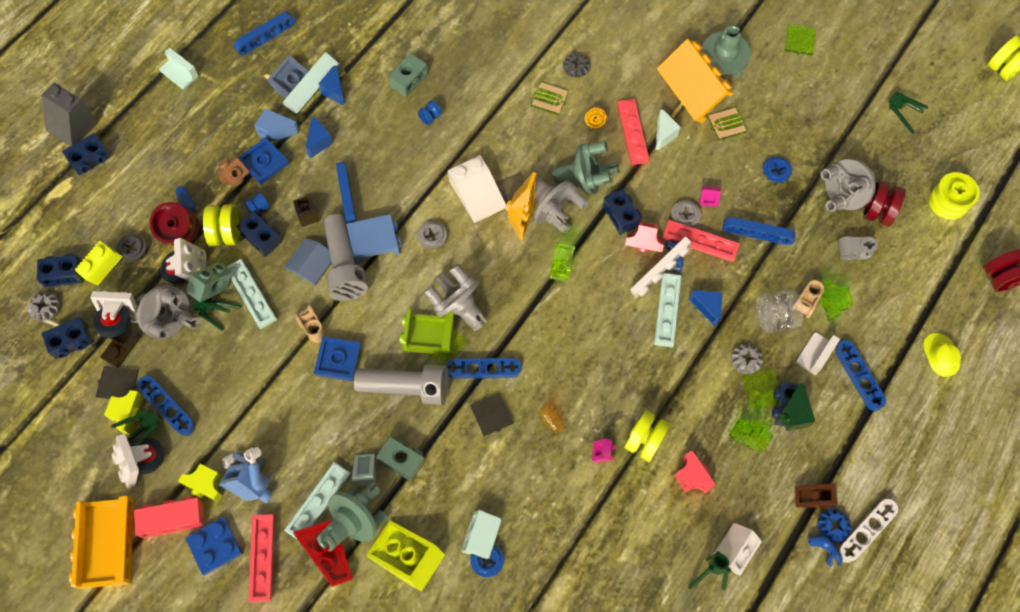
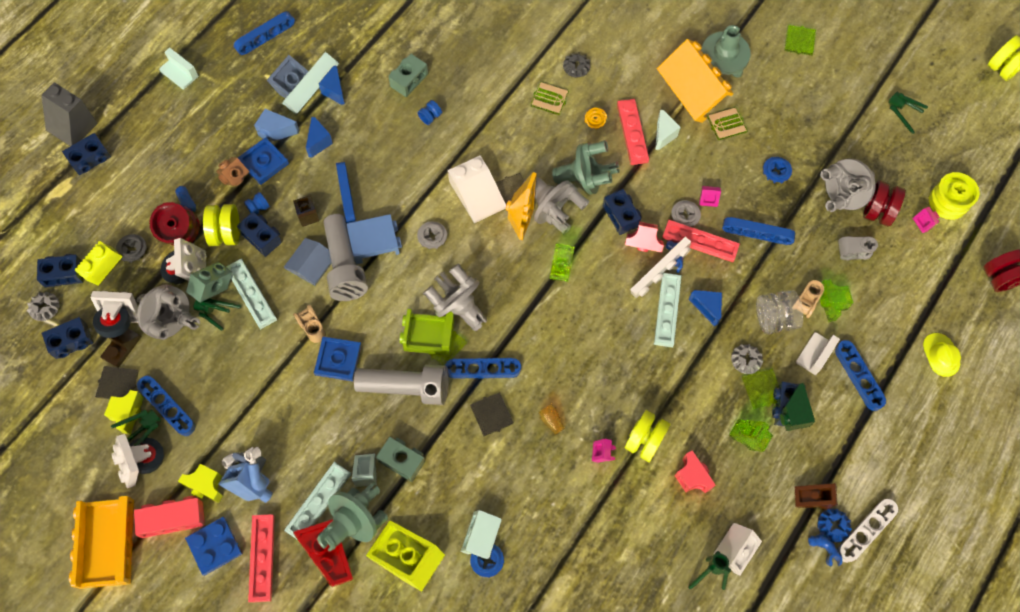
(926, 219): none -> dark pink tile

